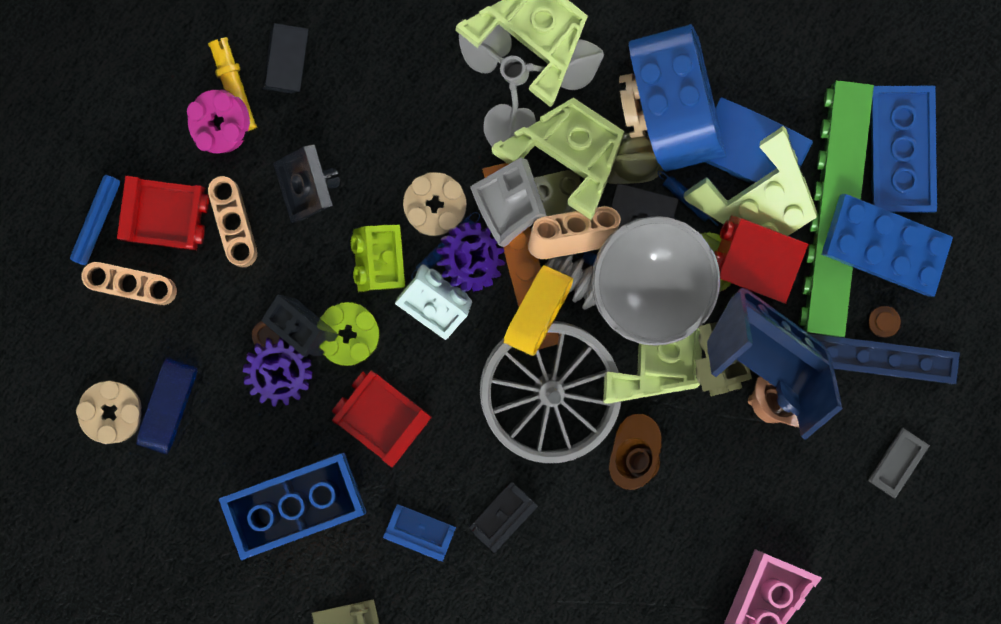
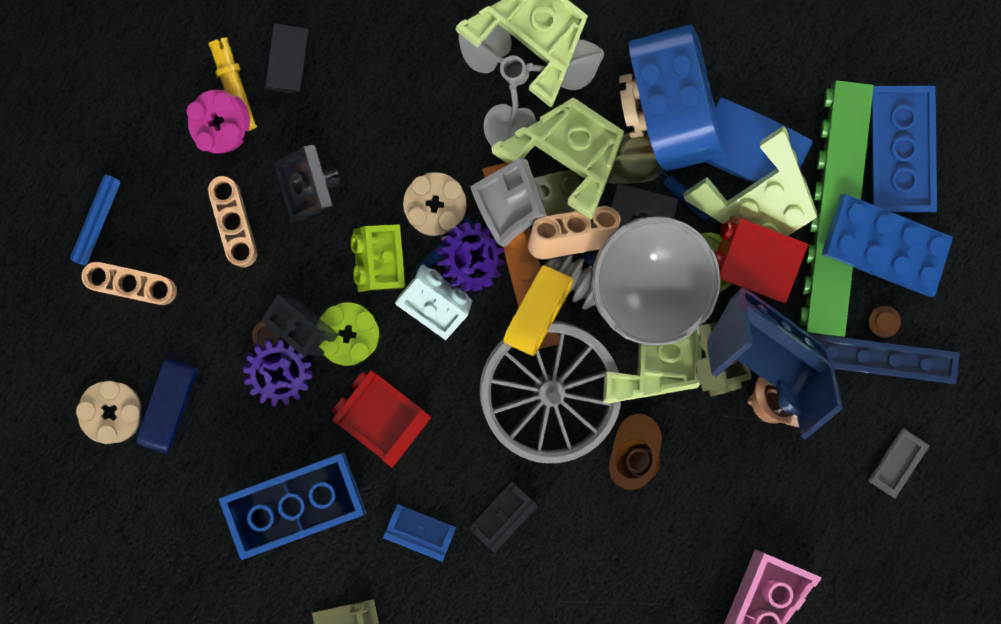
(162, 213): red panel -> none

